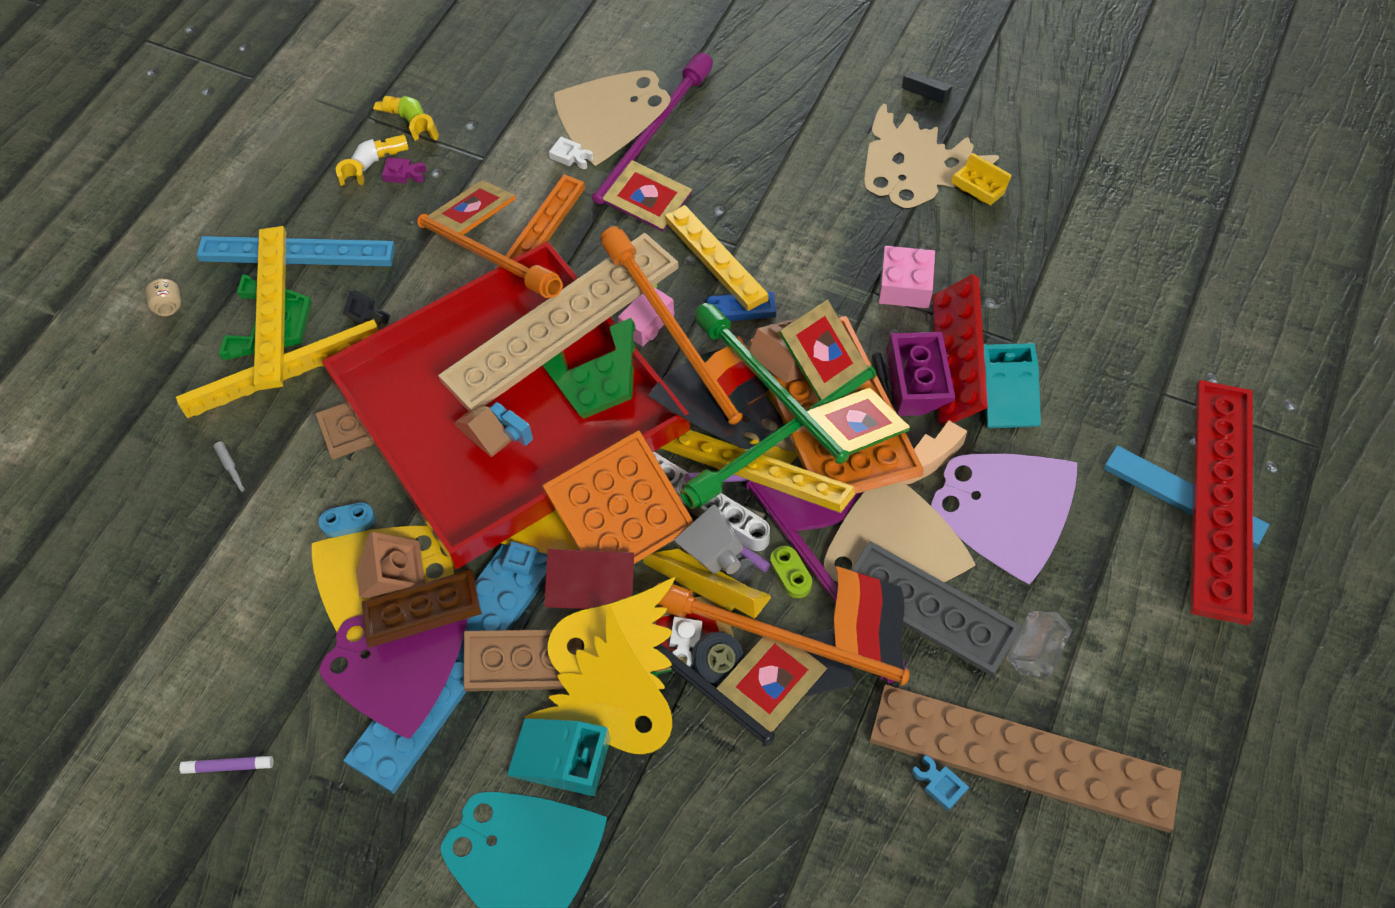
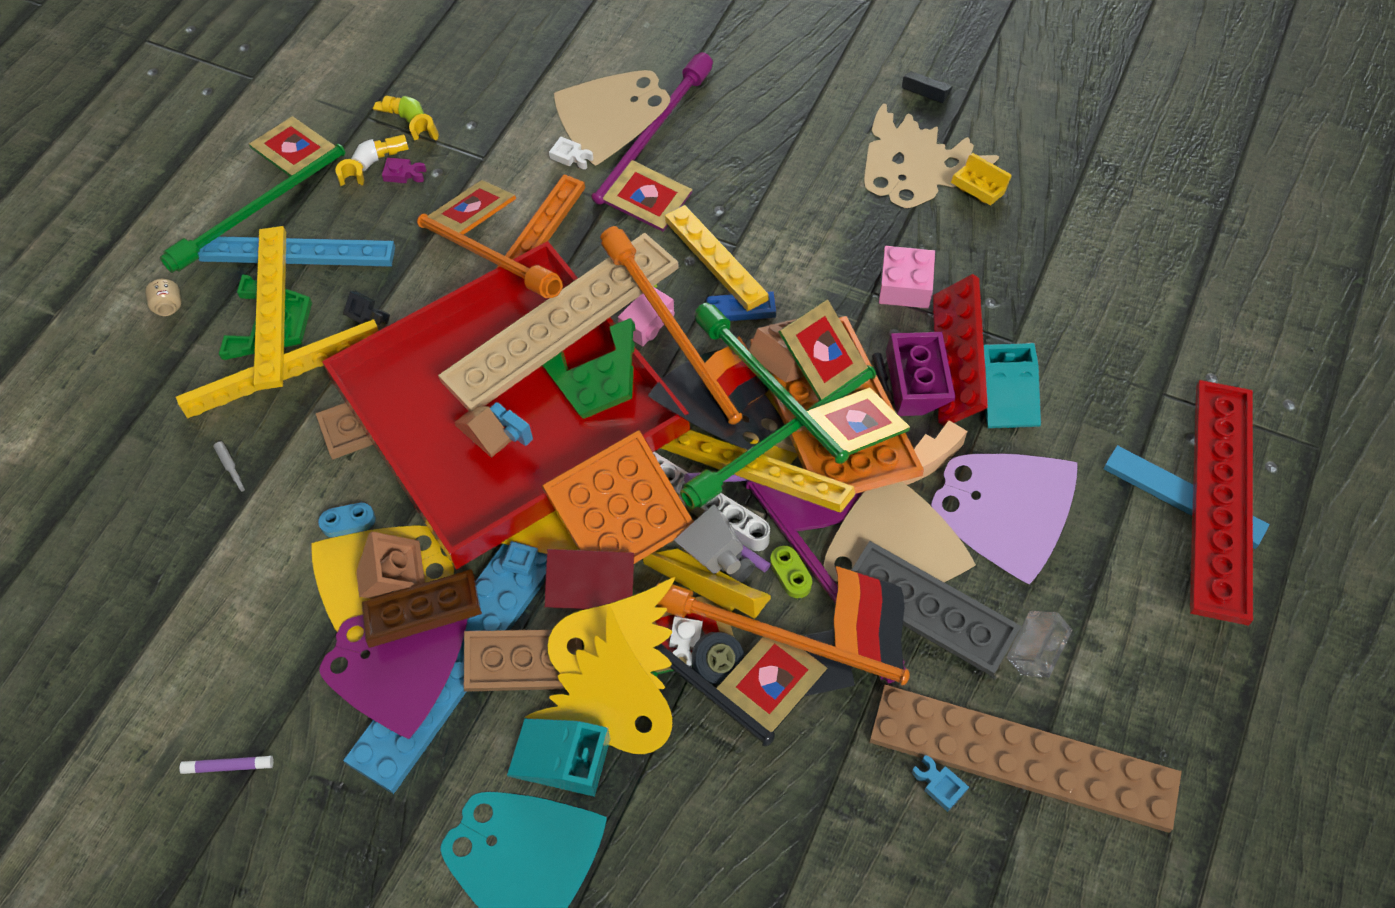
(291, 149): none -> flag

